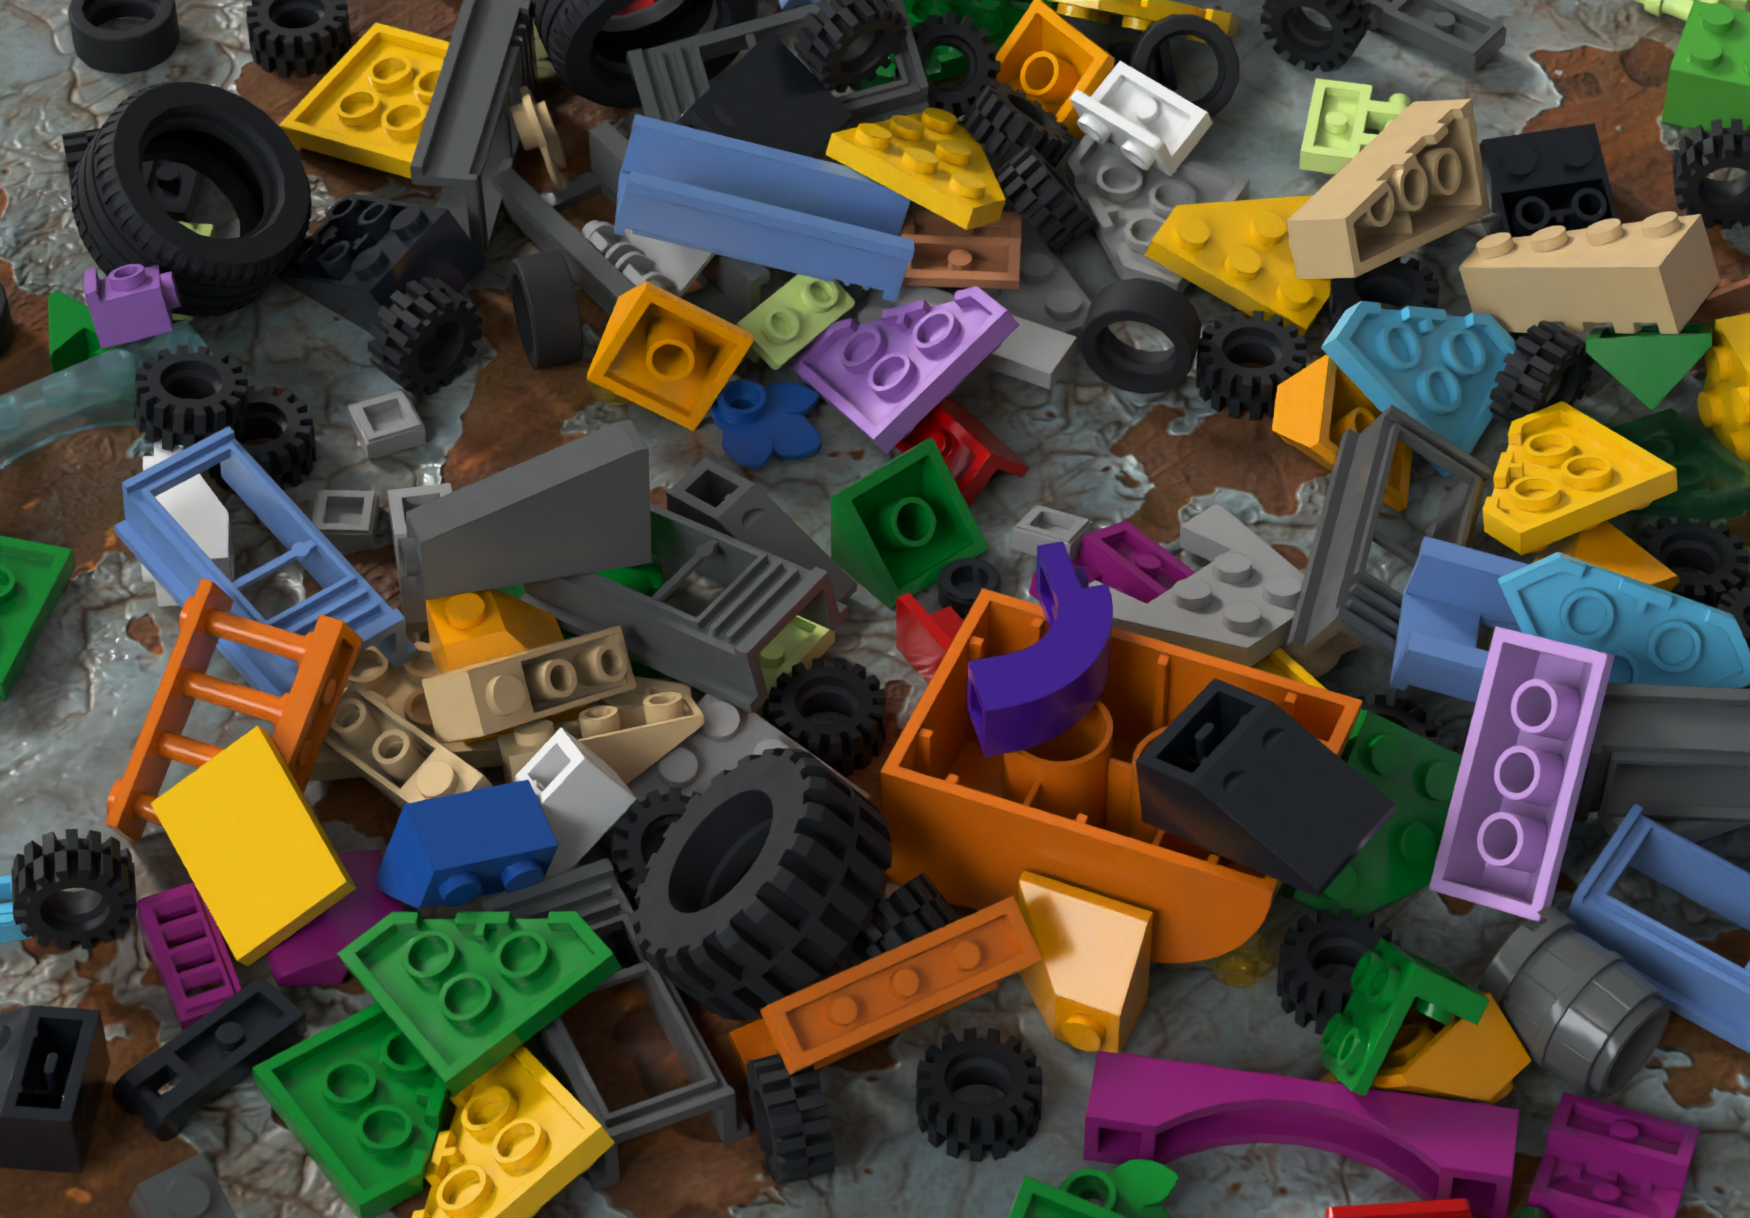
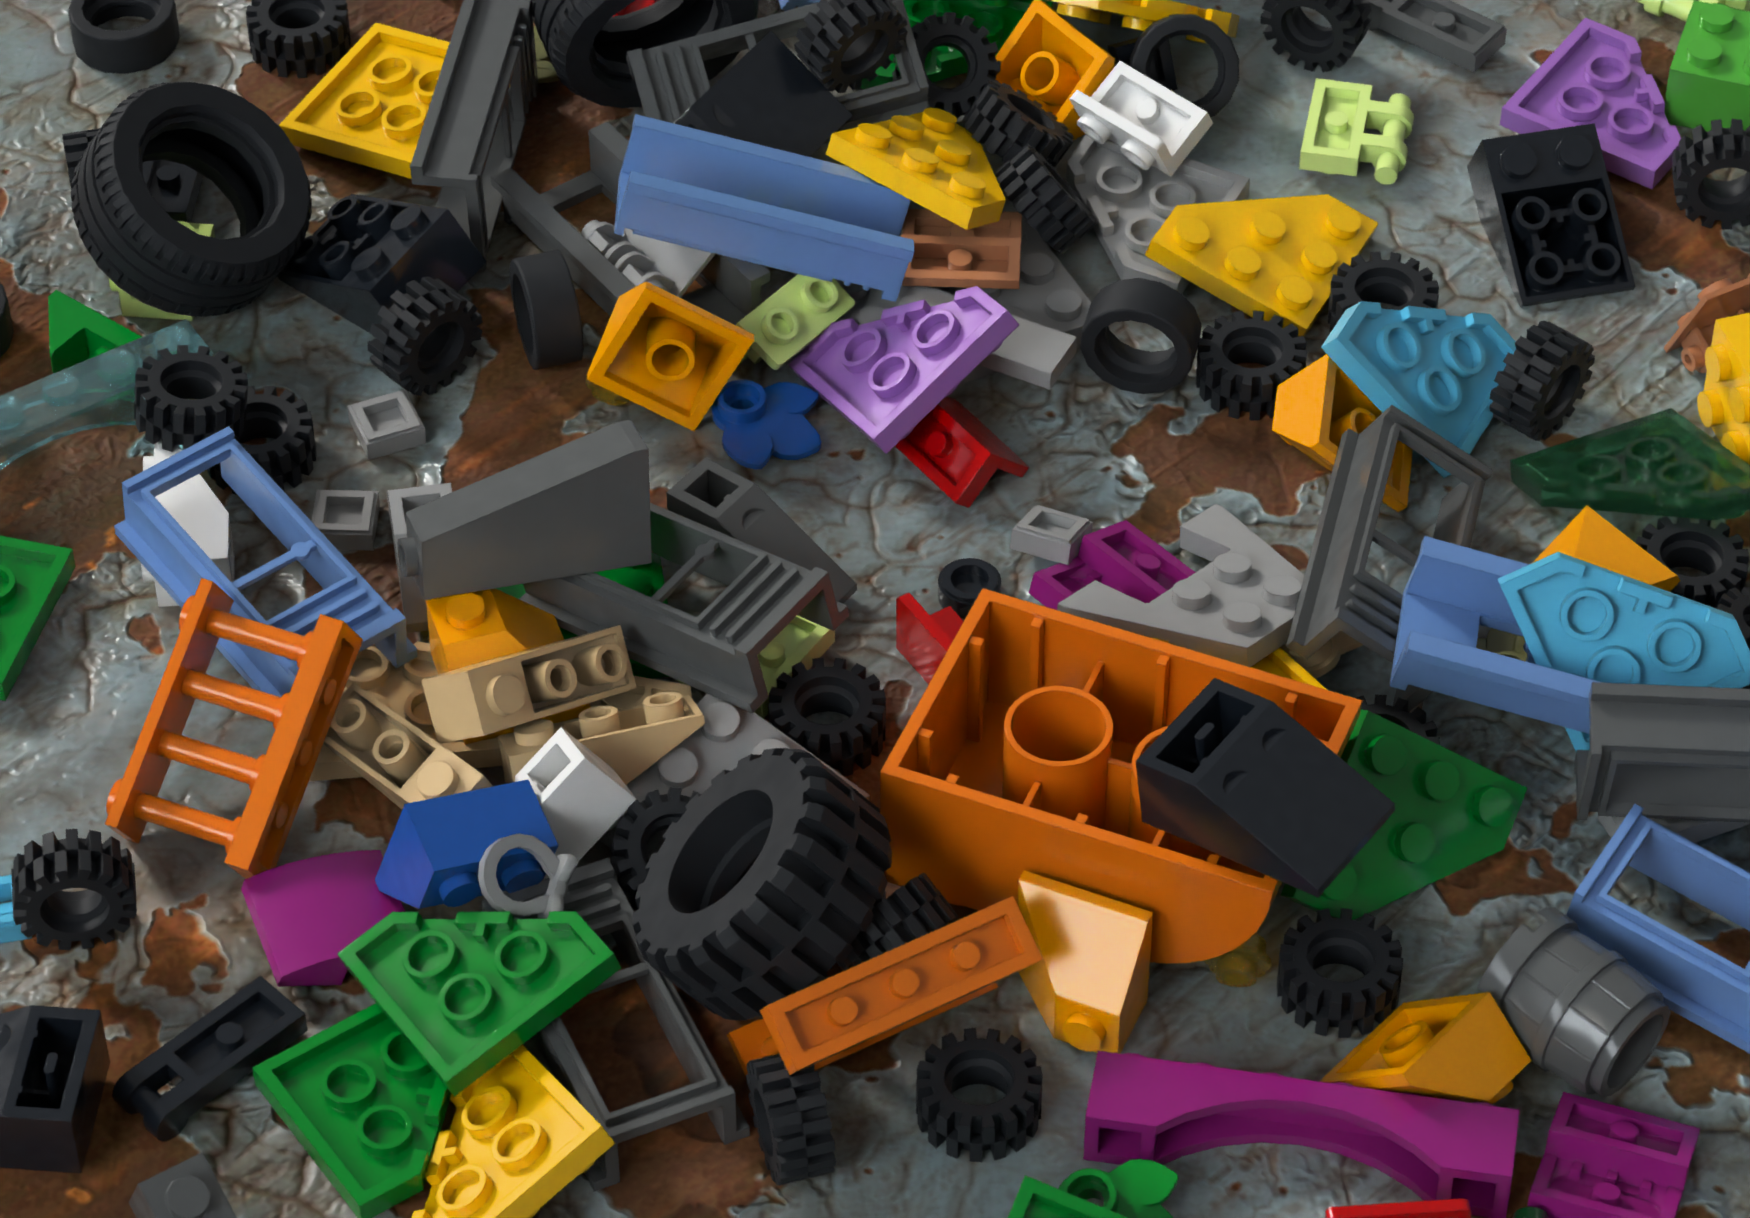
(131, 303): medium lavender brick -> none
(175, 918): magenta slope -> none
(253, 846): yellow tile -> none
(537, 130): tan plate -> none
(558, 869): none -> light grey piece
(903, 525): green slope -> none
(1055, 682): dark purple arch -> none
(1383, 991): green bracket -> none
(1395, 194): tan wedge -> none
(1521, 773): lavender slope -> none
(1567, 478): yellow plate -> none
(1595, 275): tan wedge -> none
(1600, 81): none -> medium lavender plate
(1650, 361): green slope -> none

